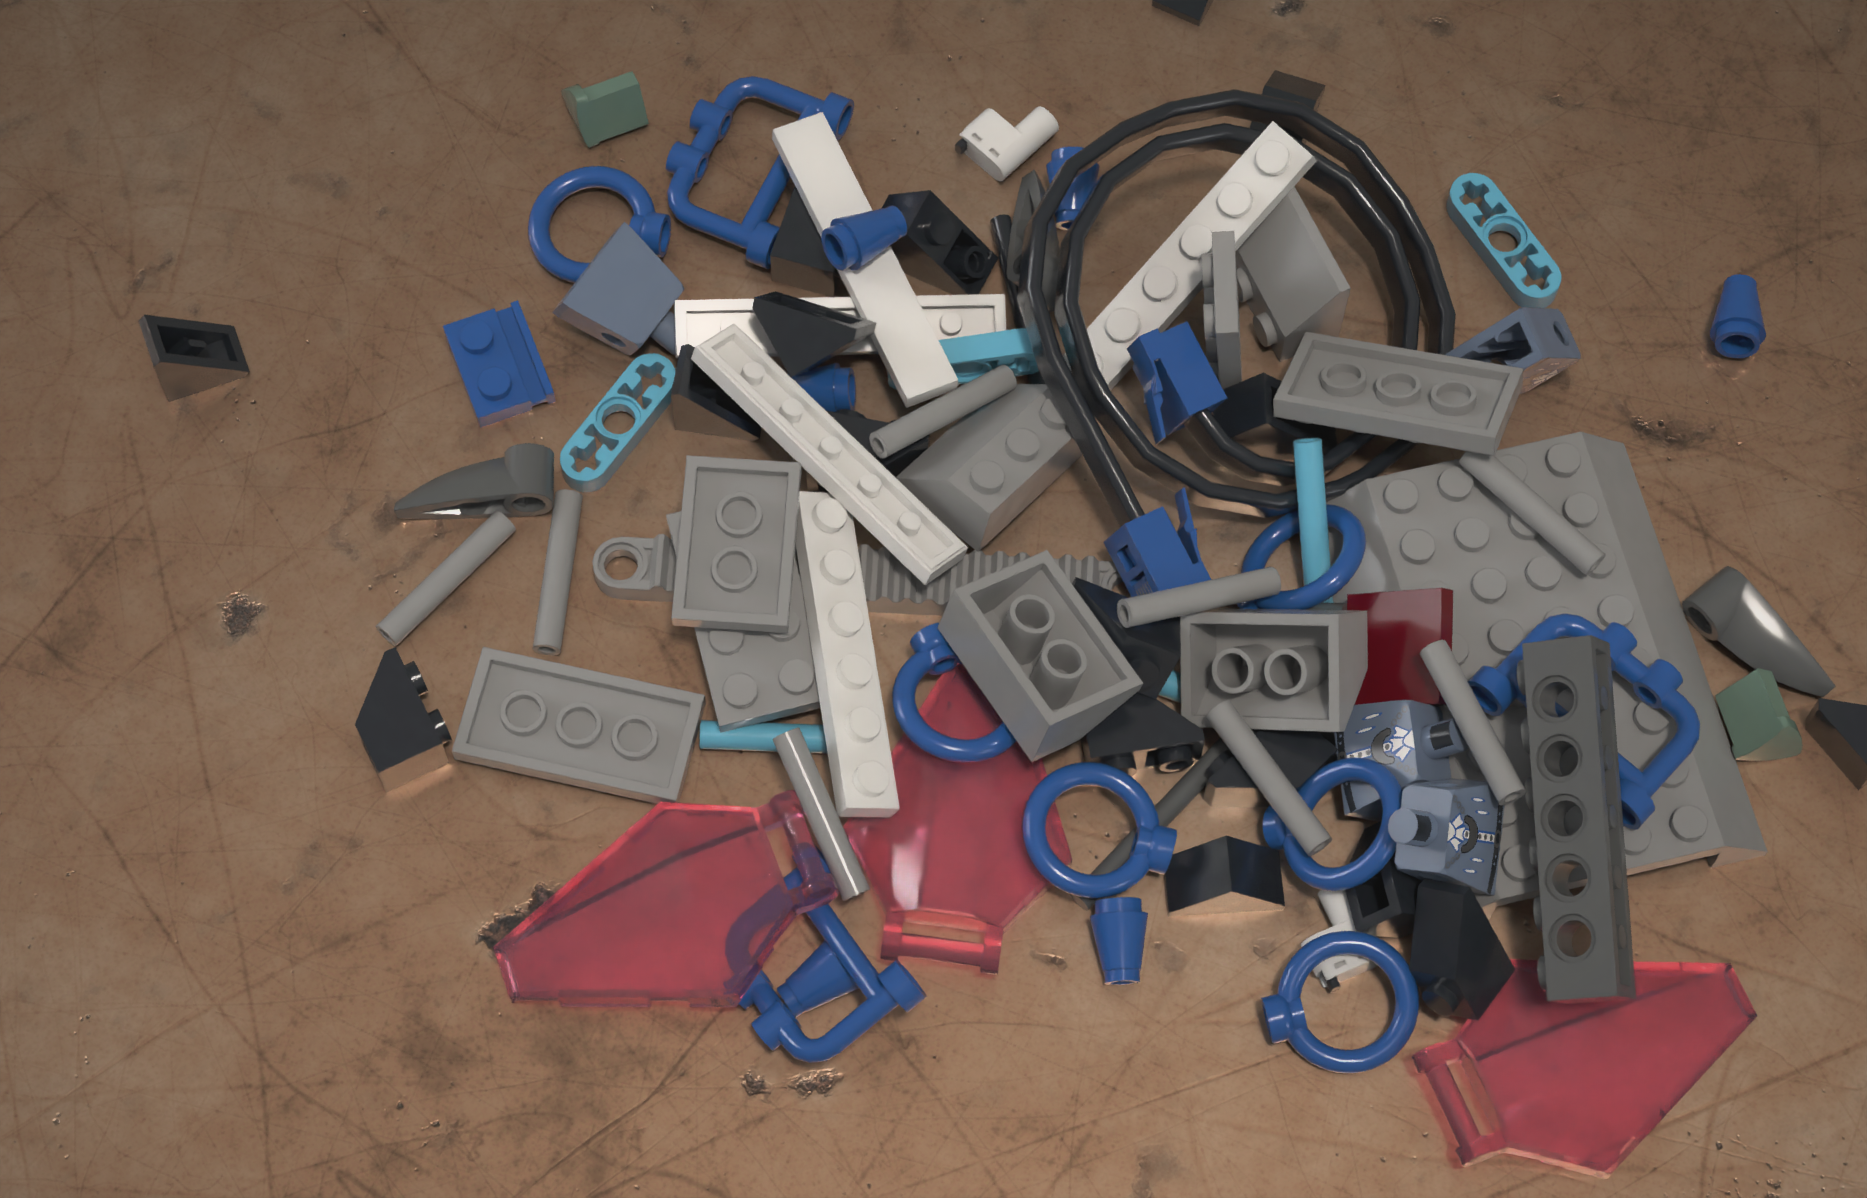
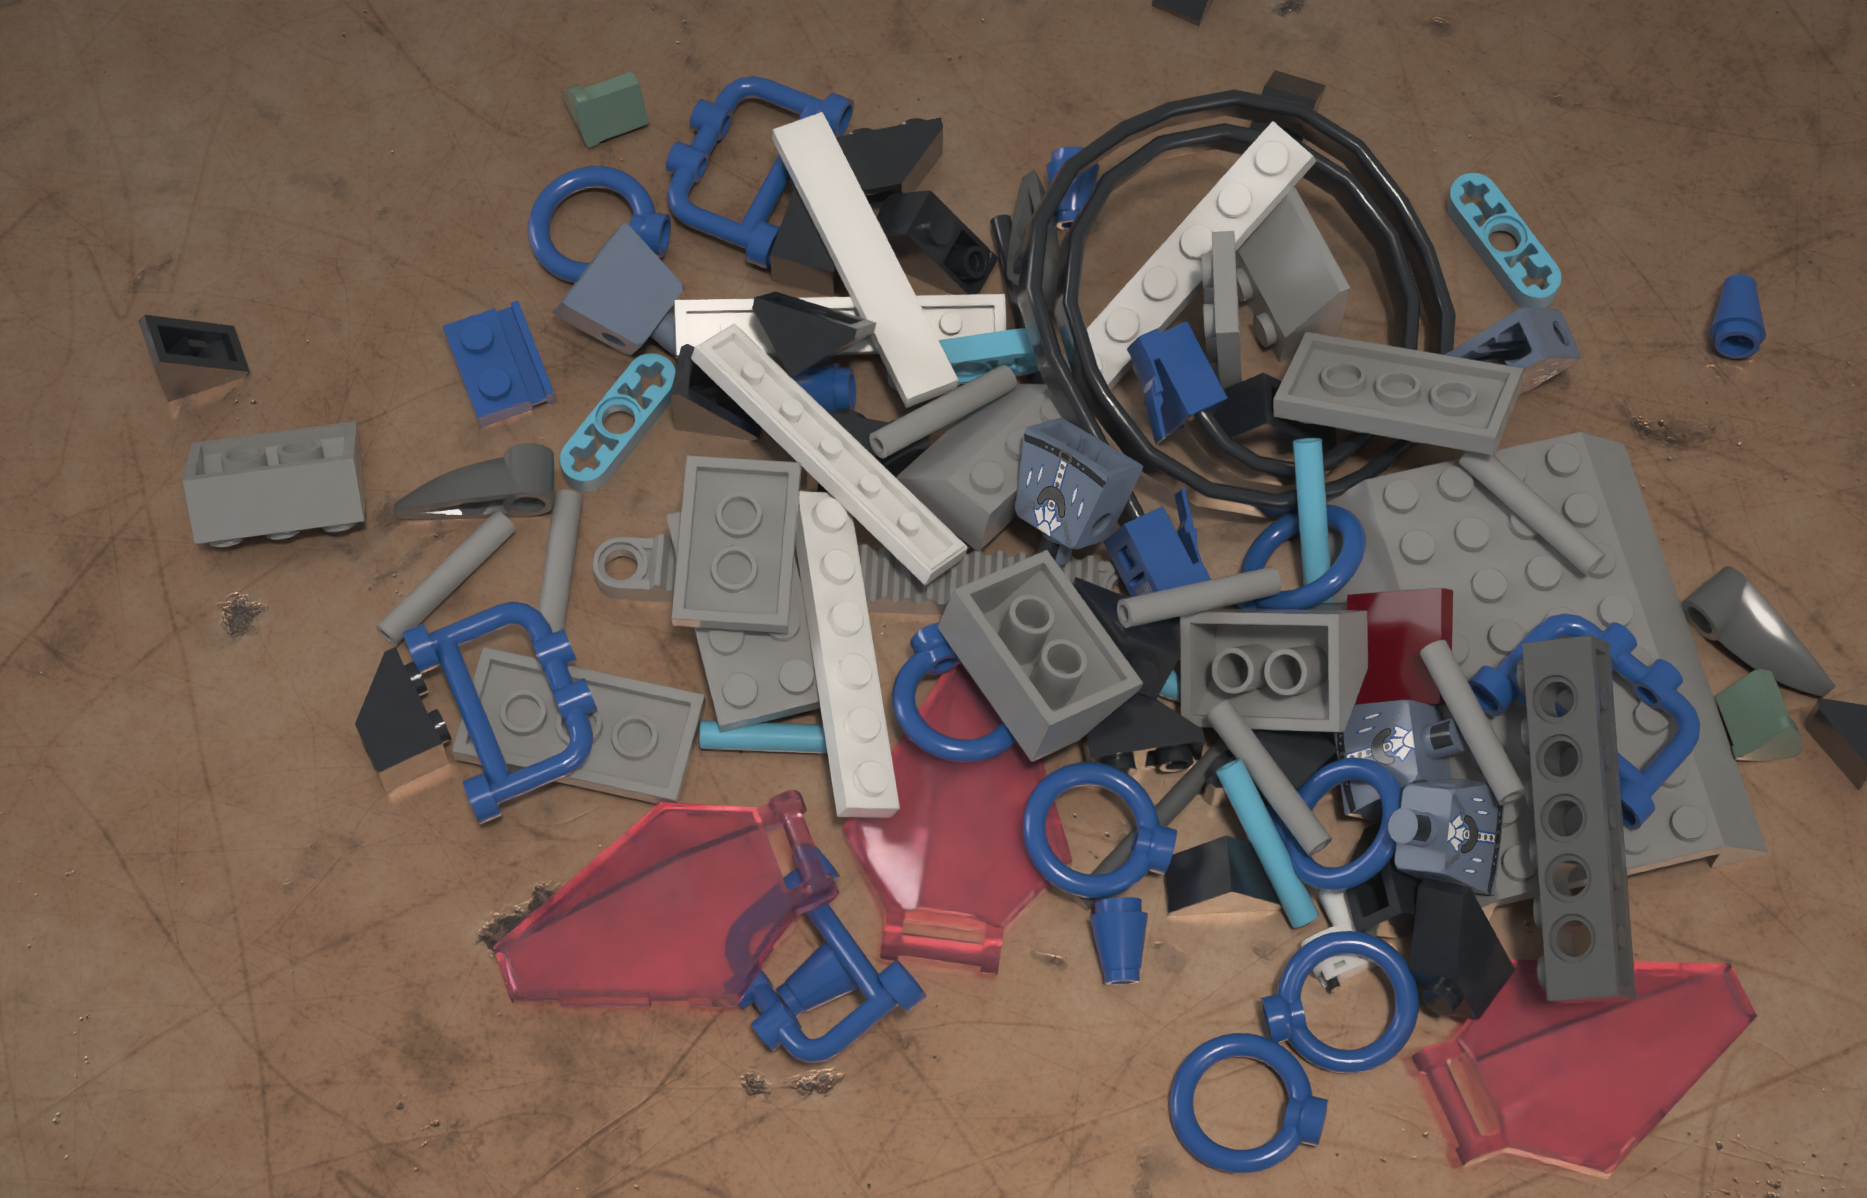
(275, 484): none -> light grey slope
(573, 699): none -> blue bar
(821, 813): light grey piece -> none
(862, 236): blue cone -> none
(893, 157): none -> black slope
(999, 145): white piece -> none
(1071, 486): none -> sand blue torso
(1267, 843): none -> medium azure piece
(1302, 1119): none -> blue piece

